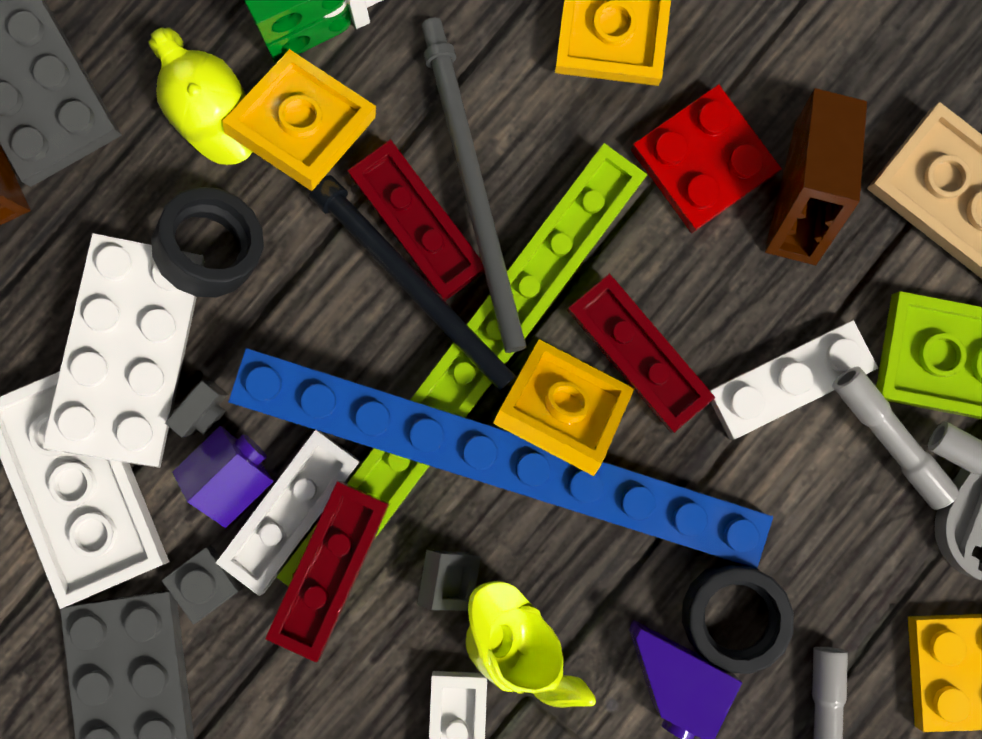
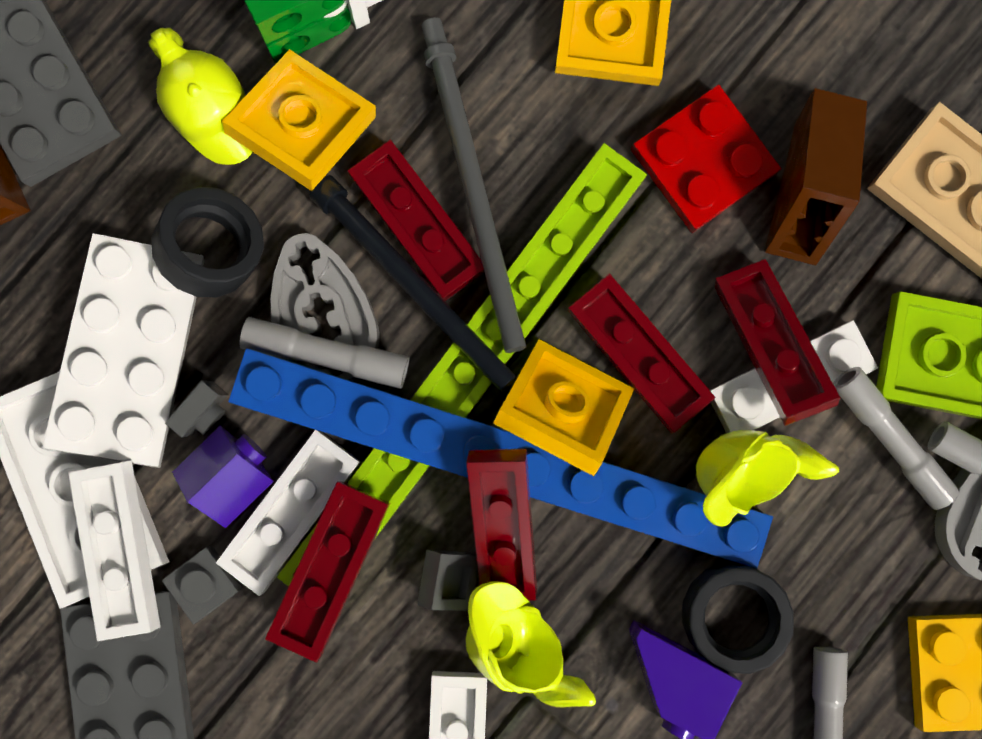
(114, 551): none -> white plate
(291, 344): none -> light grey piece
(335, 284): none -> light grey piece
(502, 518): none -> dark red plate
(751, 469): none -> neon yellow hair
(776, 342): none -> dark red plate

